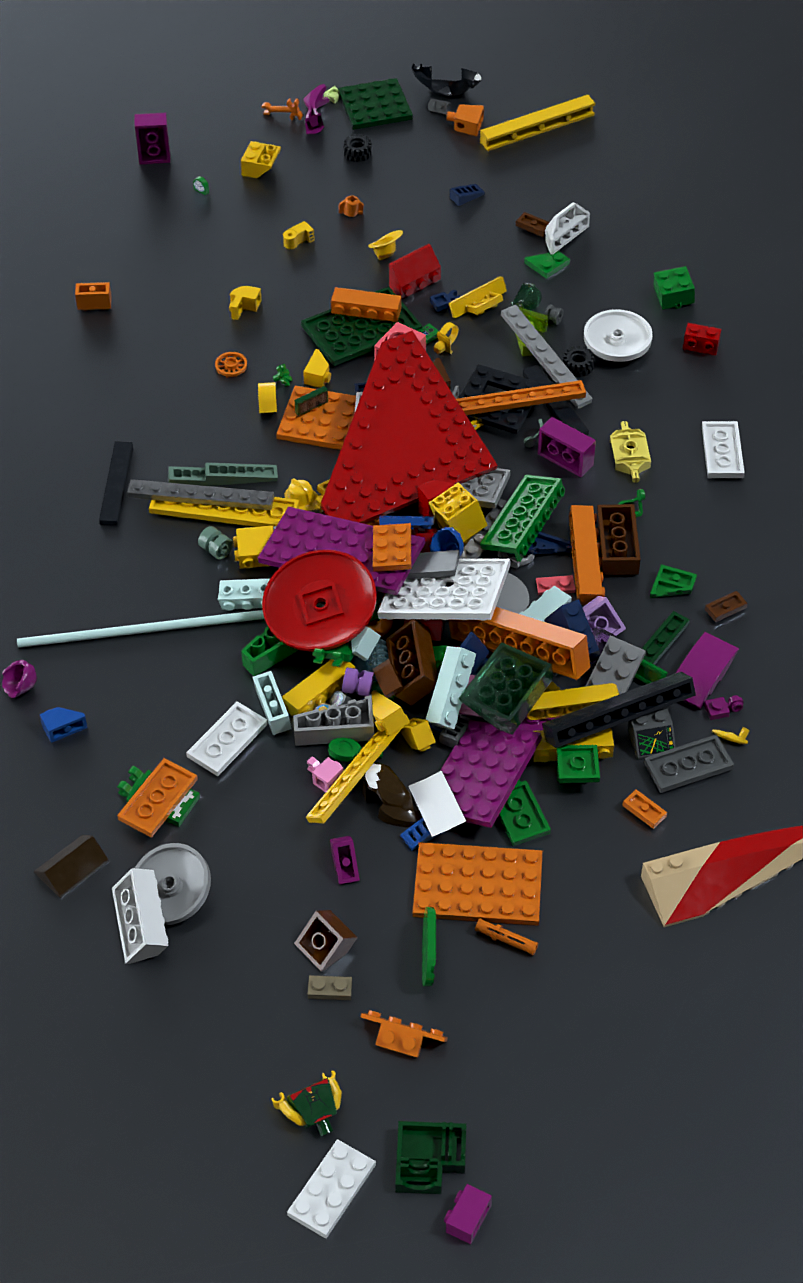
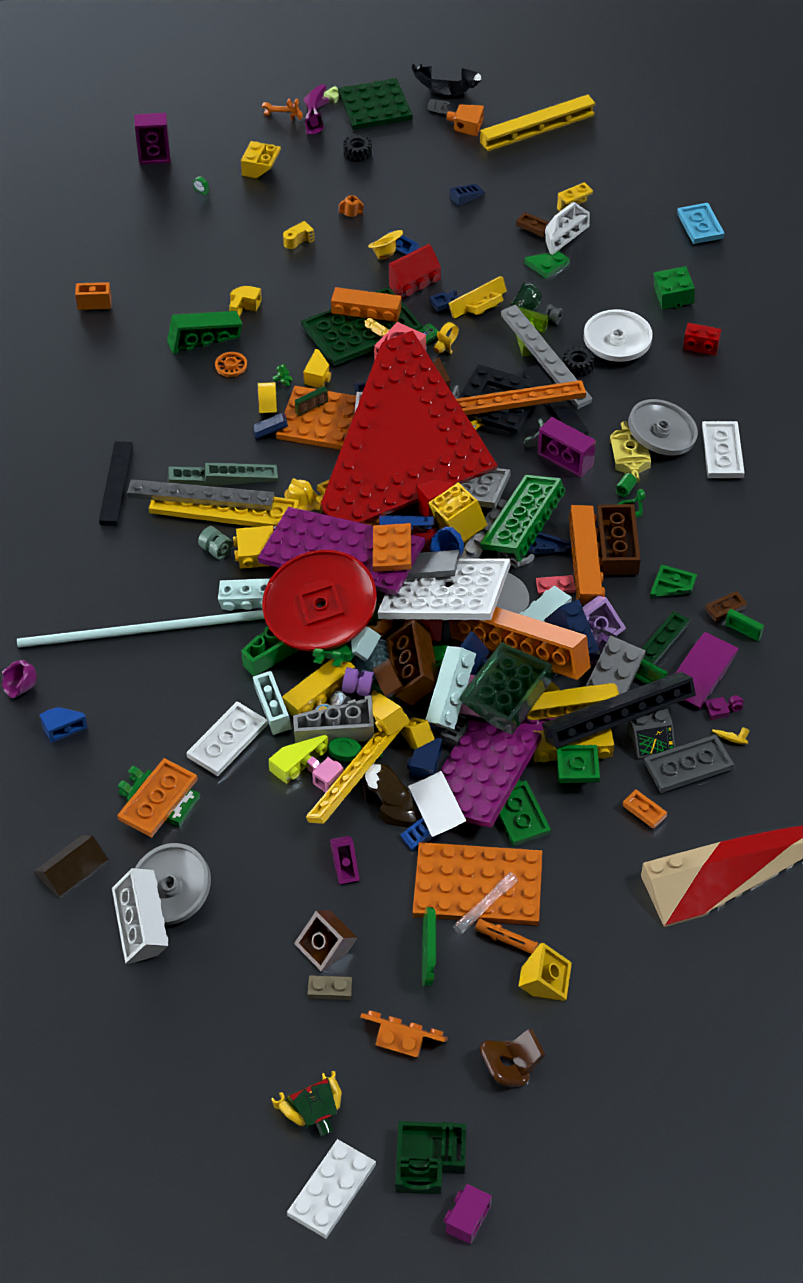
(202, 328): none -> green wedge
(270, 425): none -> dark blue tile
(293, 758): none -> neon yellow slope
(376, 327): none -> yellow axle
(405, 245): none -> blue slope
(425, 760): none -> dark blue slope
(469, 918): none -> clear piece
(525, 1053): none -> reddish brown piece
(546, 974): none -> yellow slope
(576, 194): none -> yellow bracket
(626, 484): none -> green piece
(662, 427): none -> light grey dish
(700, 223): none -> medium azure plate
(744, 625): none -> green tile

